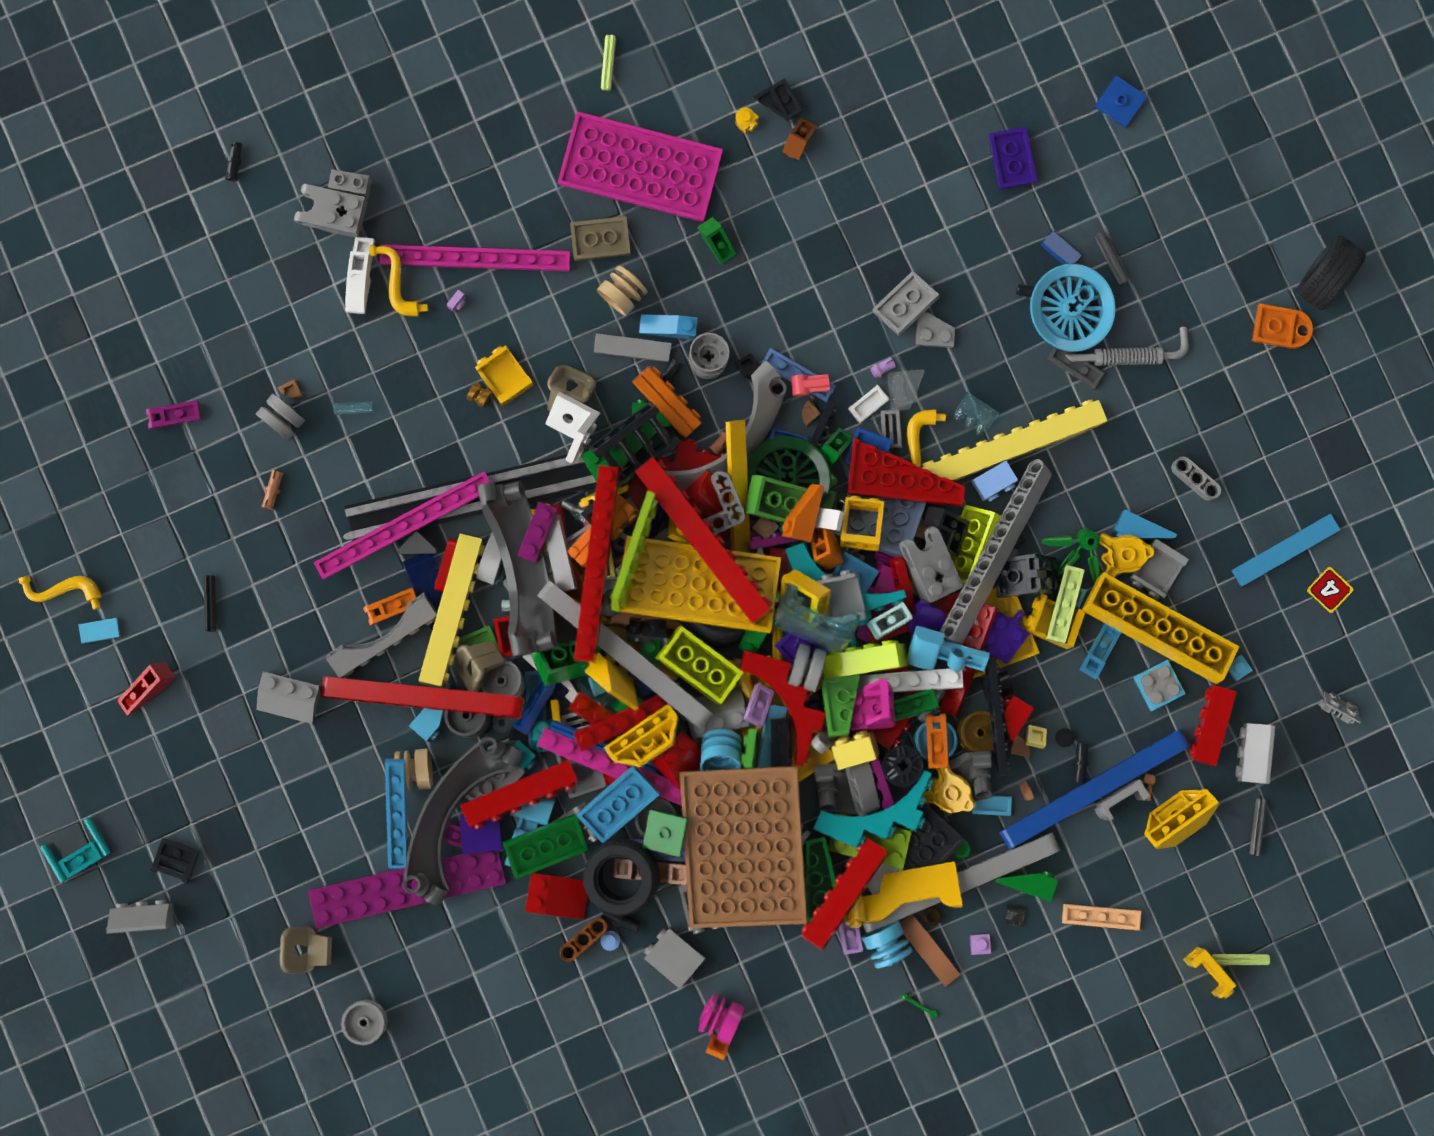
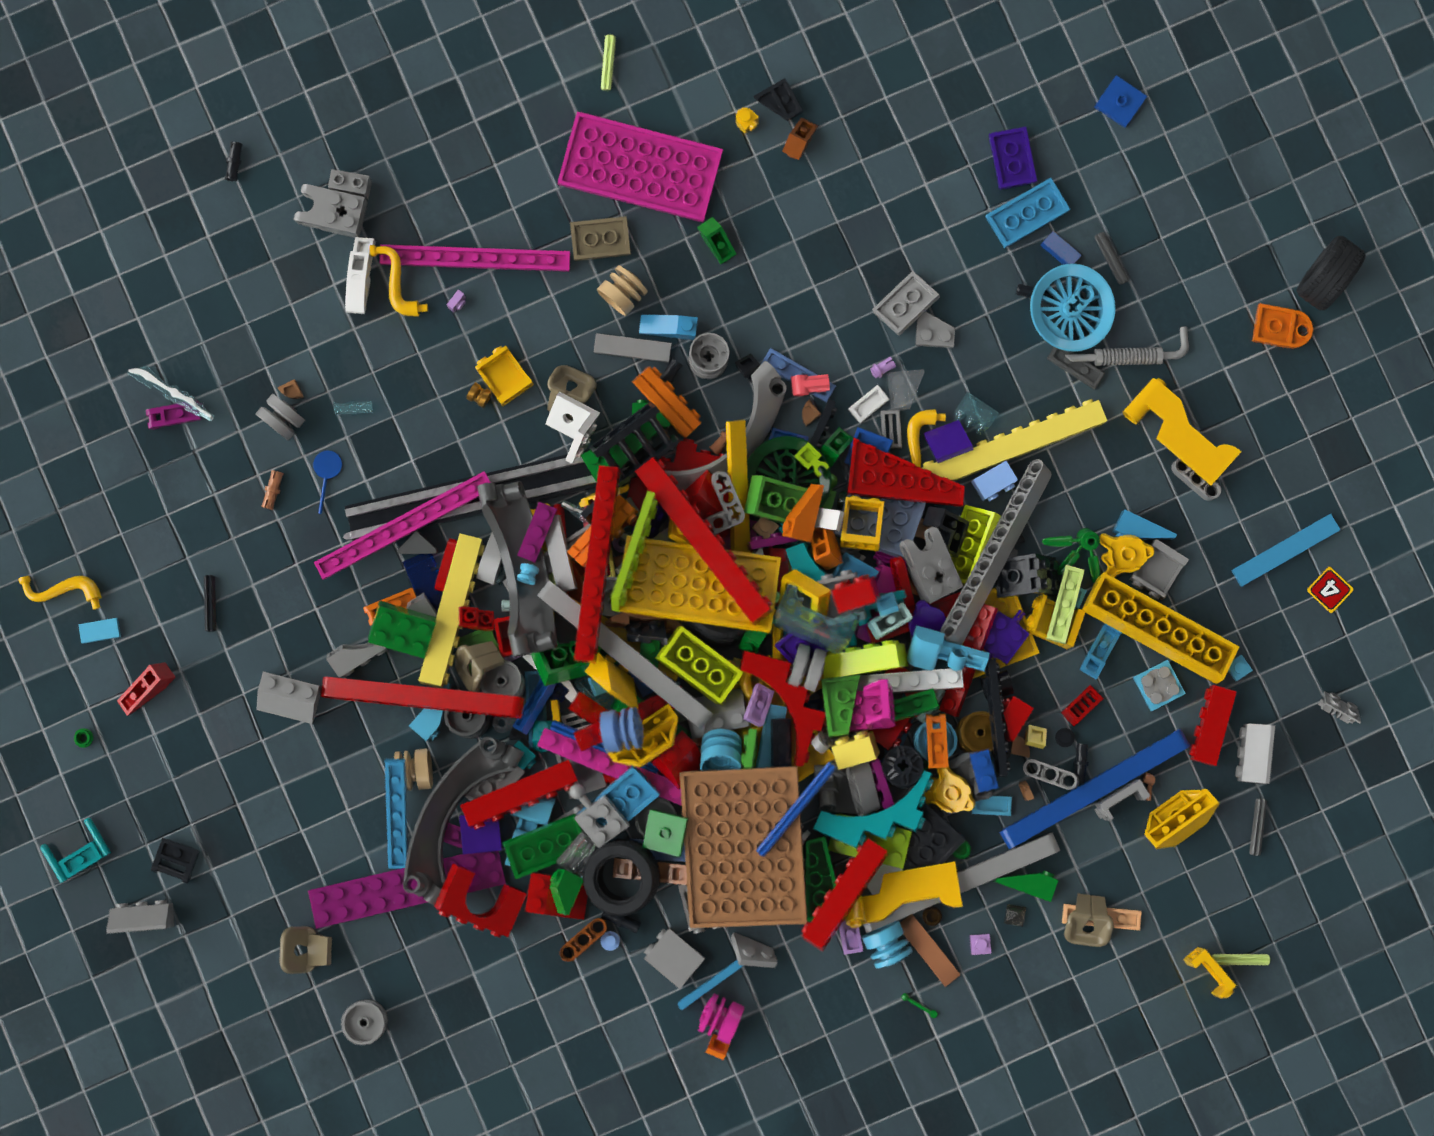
(77, 737): none -> green plate
(173, 393): none -> clear light blue sword
(327, 466): none -> blue piece
(401, 629): none -> green brick
(476, 619): none -> red slope
(498, 919): none -> red arch
(528, 574): none -> medium azure wheel
(564, 890): none -> green slope
(577, 854): none -> clear wing
(601, 808): none -> light grey plate
(621, 729): none -> medium blue wheel
(708, 985): none -> dark azure tile
(752, 952): none -> light grey wing
(796, 809): none -> blue axle
(809, 457): none -> lime plate
(855, 594): none -> red brick
(887, 604): none -> medium azure plate
(948, 441): none -> dark purple tile
(983, 770): none -> blue plate
(1027, 213): none -> dark azure plate
(1060, 774): none -> light grey beam
(1078, 716): none -> red slope
(1089, 909): none -> dark tan piece
(1178, 434): none -> yellow door

